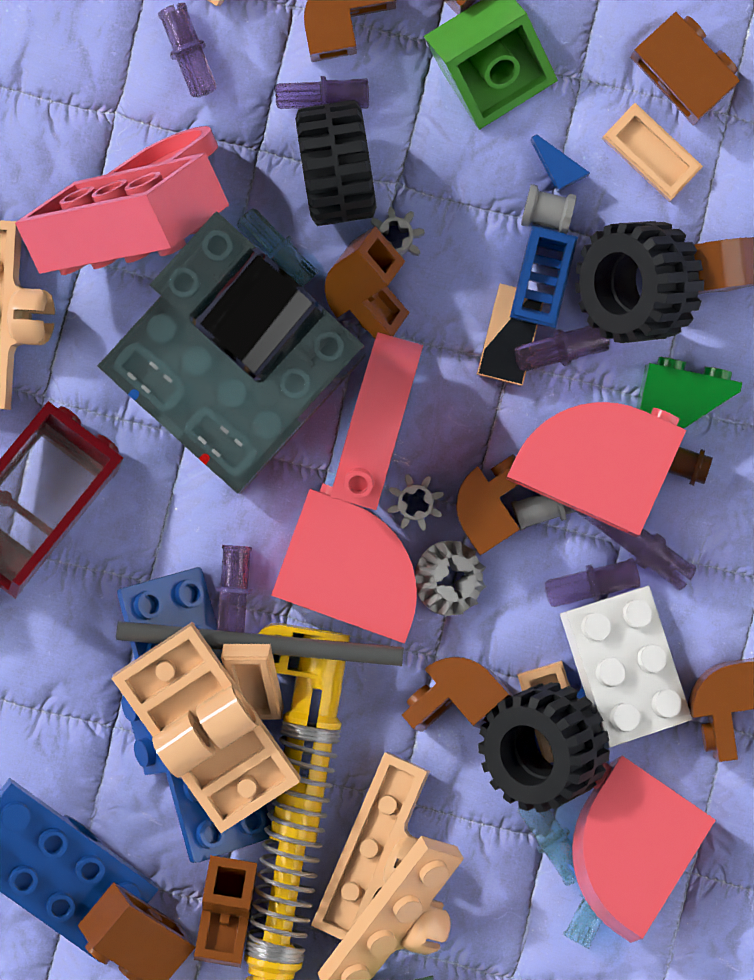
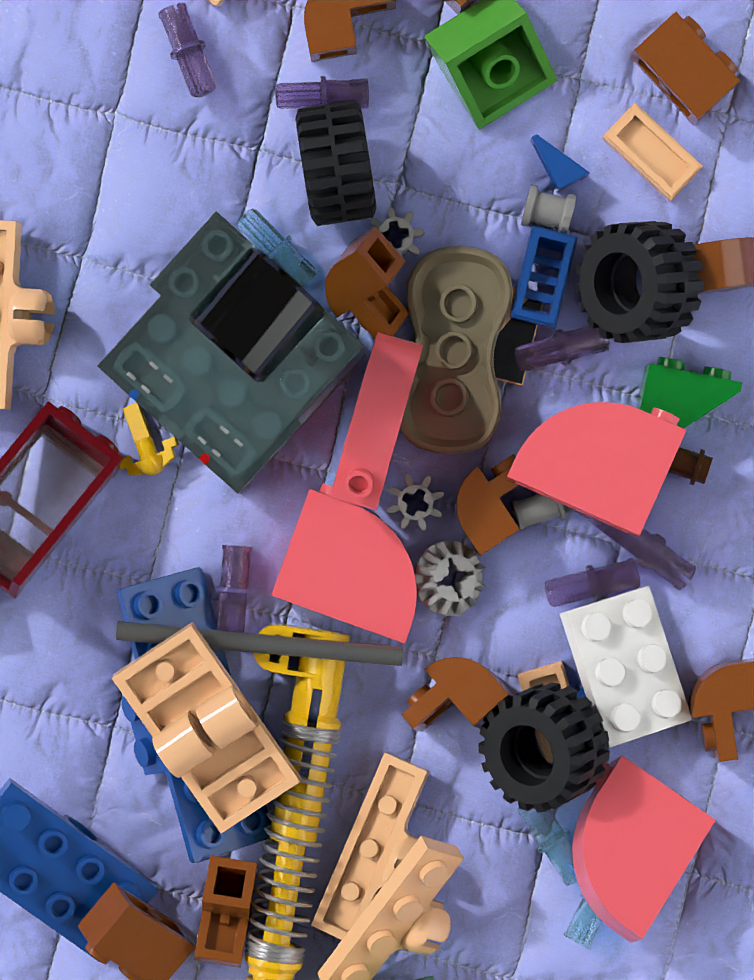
(132, 210): coral brick -> none
(150, 461): none -> yellow piece
(256, 677): light nougat tile -> none
(456, 312): none -> dark tan plate

